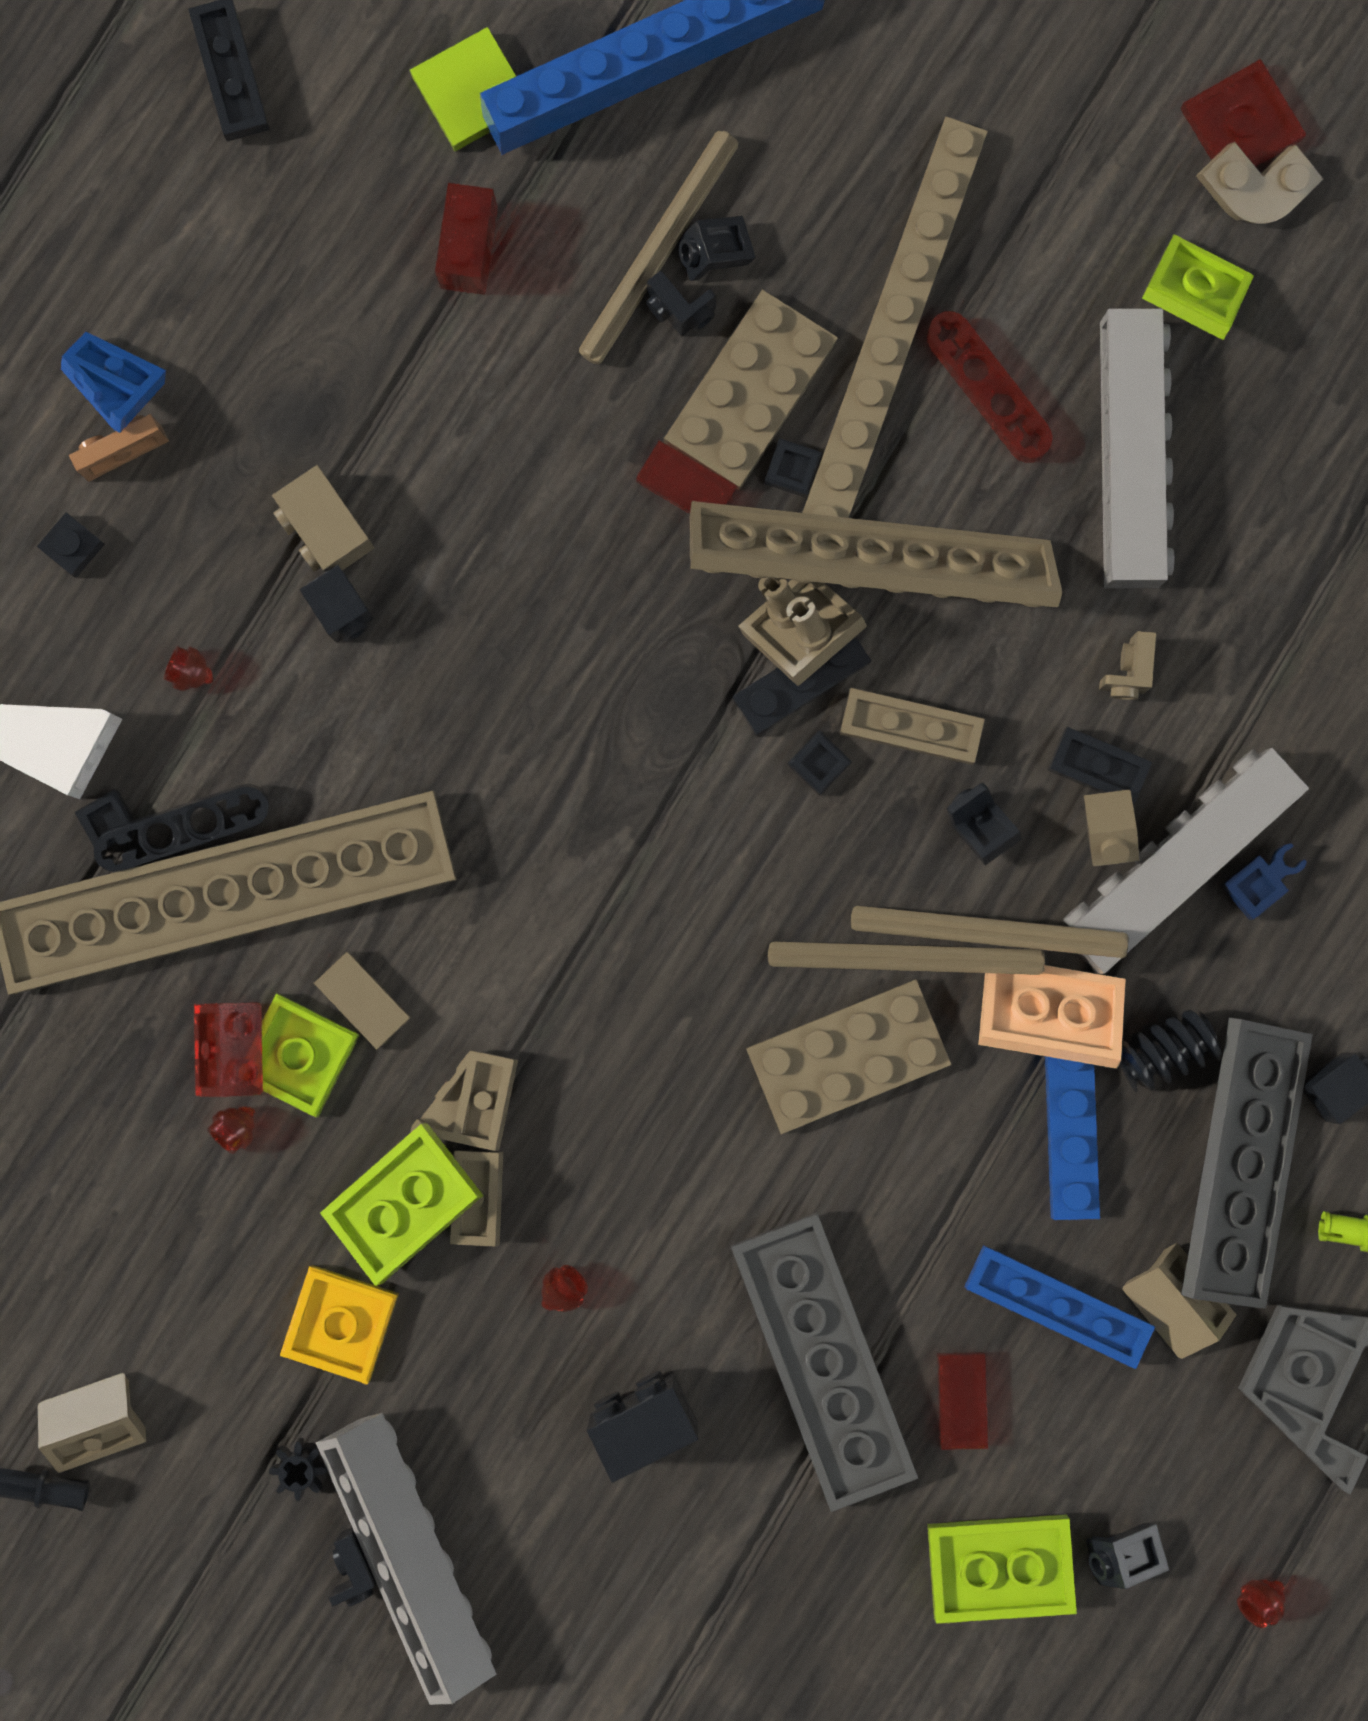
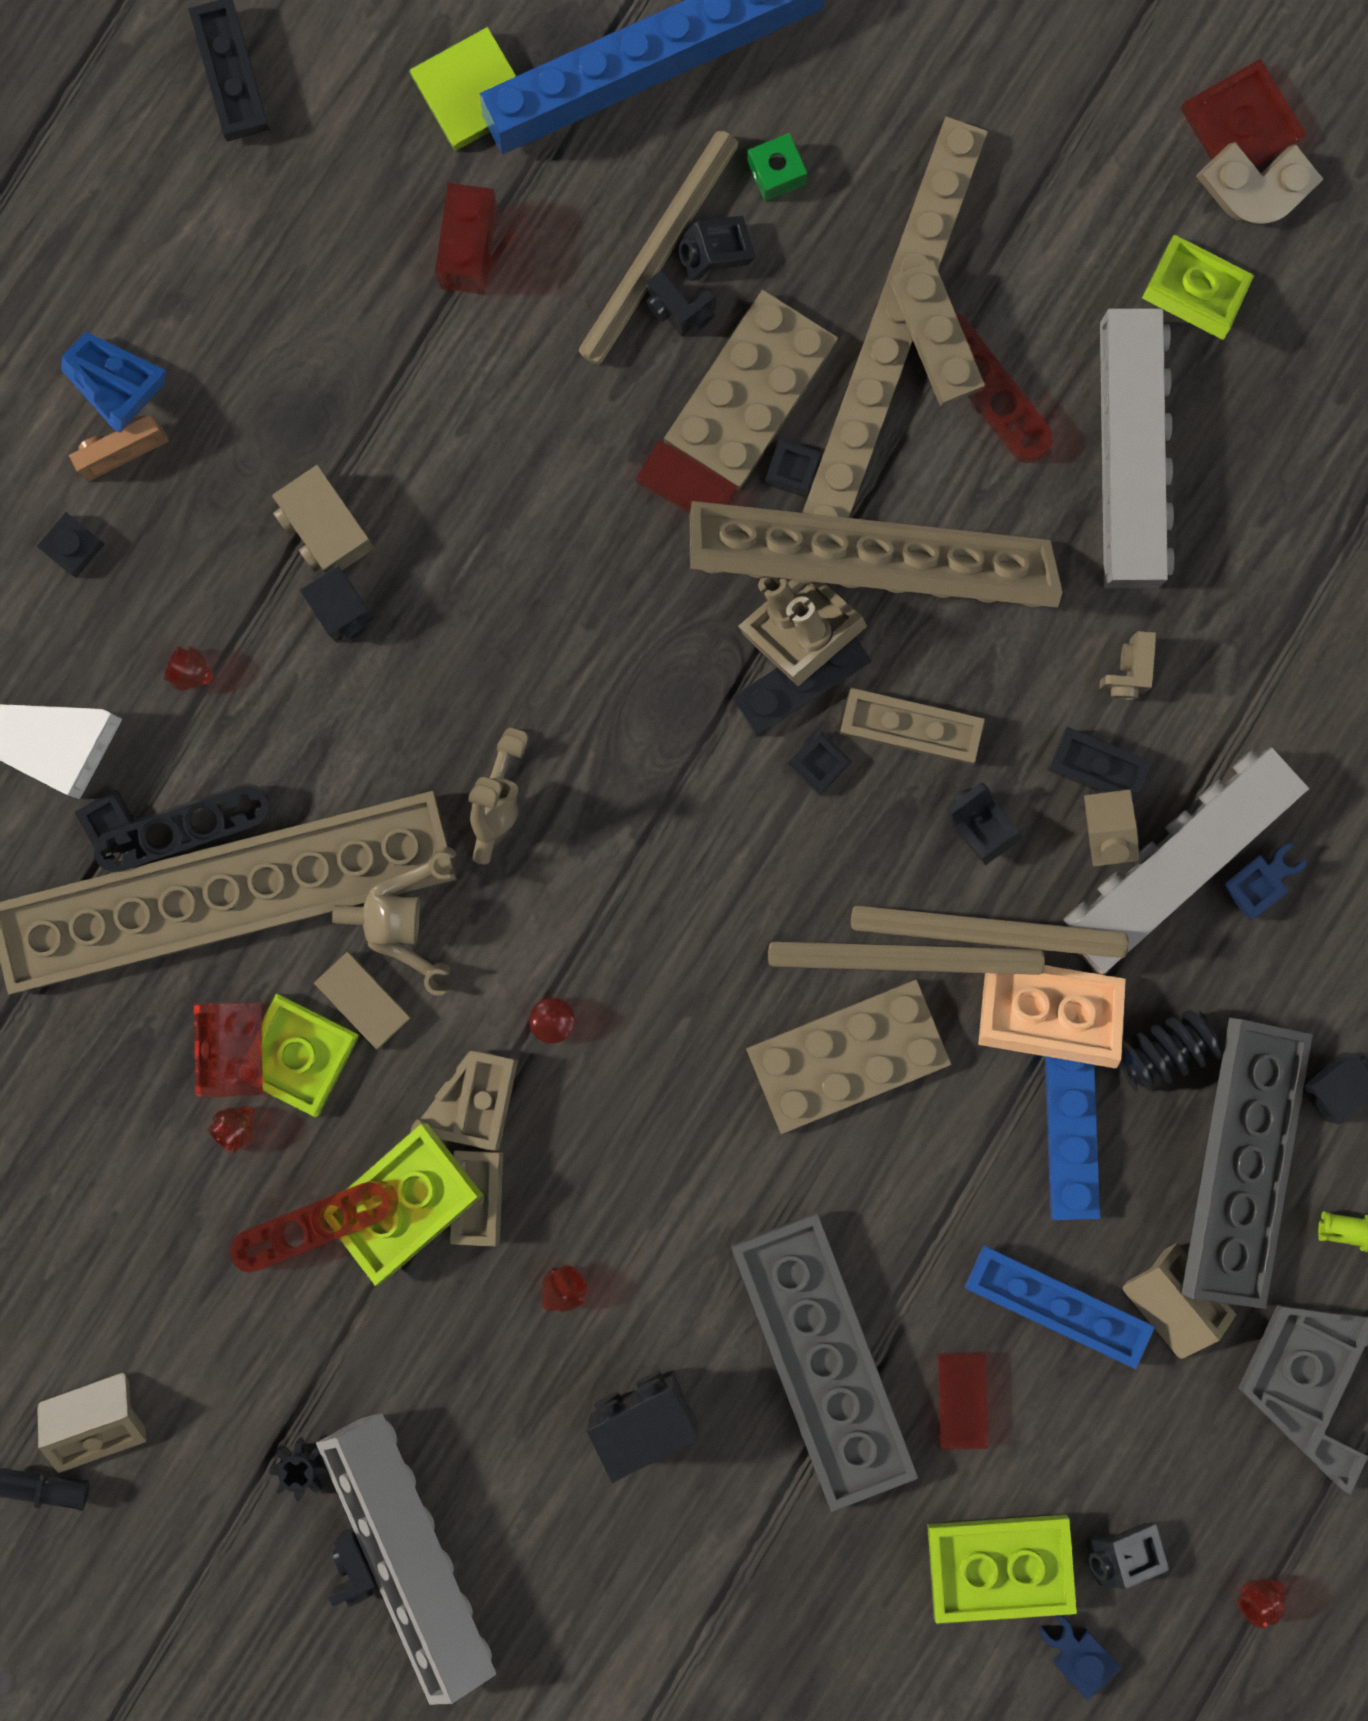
(313, 1226): none -> clear red beam
(339, 1324): yellow tile -> none
(395, 919): none -> dark tan piece
(495, 798): none -> dark tan piece
(552, 1020): none -> clear red plate
(777, 182): none -> green piece
(936, 333): none -> dark tan plate
(1081, 1658): none -> dark blue plate

